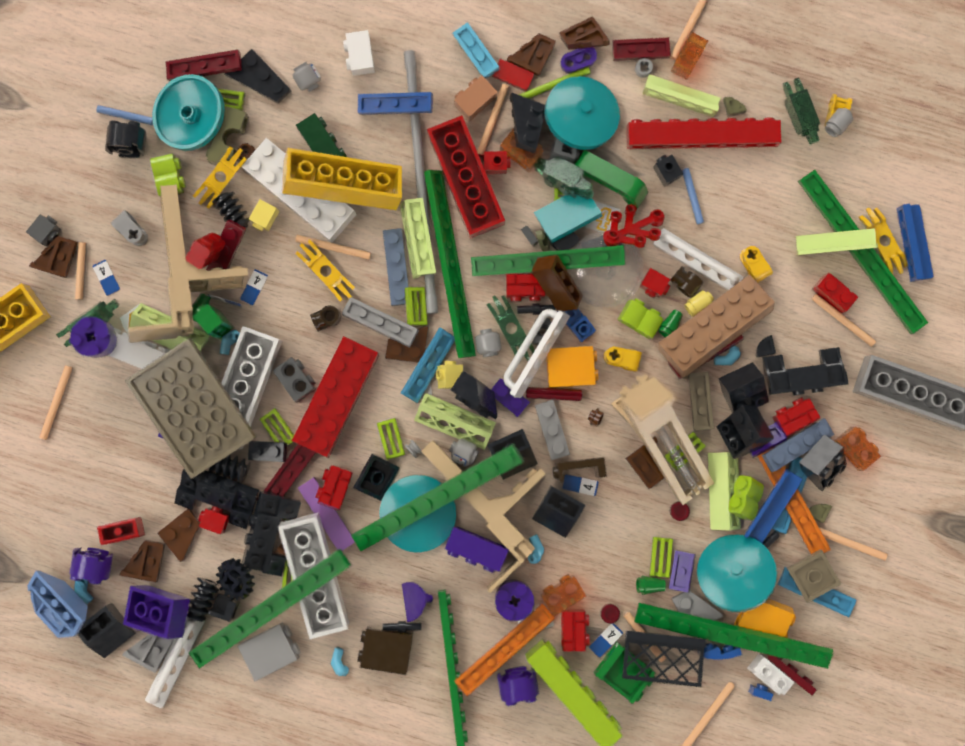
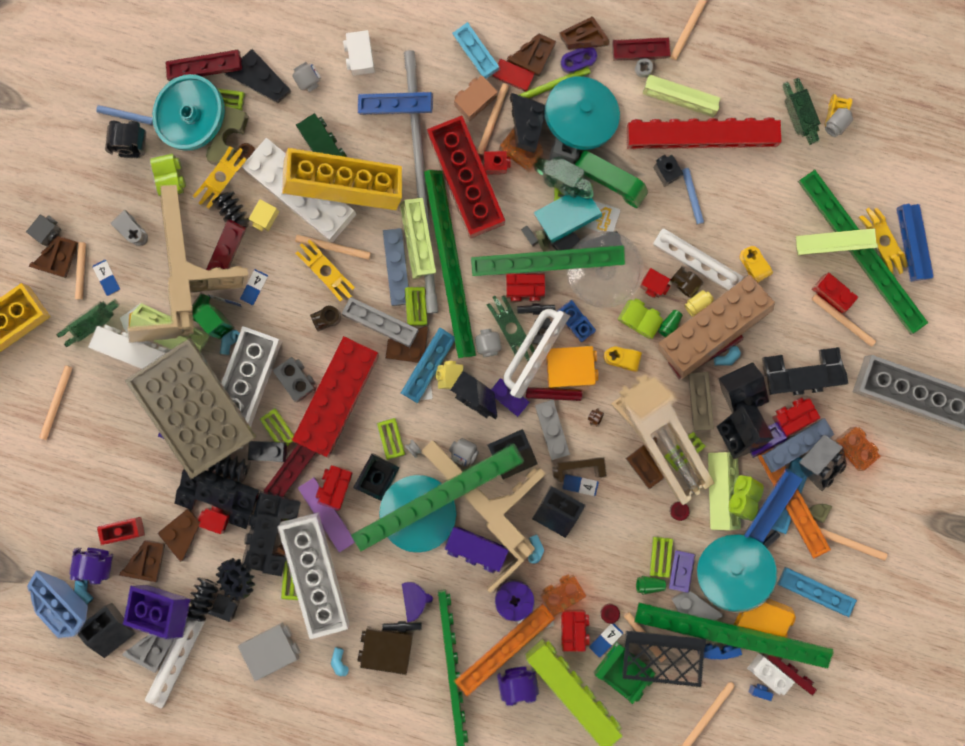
(82, 339): dark purple brick -> none
(205, 250): red brick -> none
(270, 608): green plate -> none
(456, 418): yellowish green fence -> none
(557, 283): reddish brown brick -> none
(614, 236): red plant -> none
(689, 56): clear orange brick -> none
(733, 106): olive tile -> none
(765, 347): black tile -> none
(814, 576): dark tan plate -> none

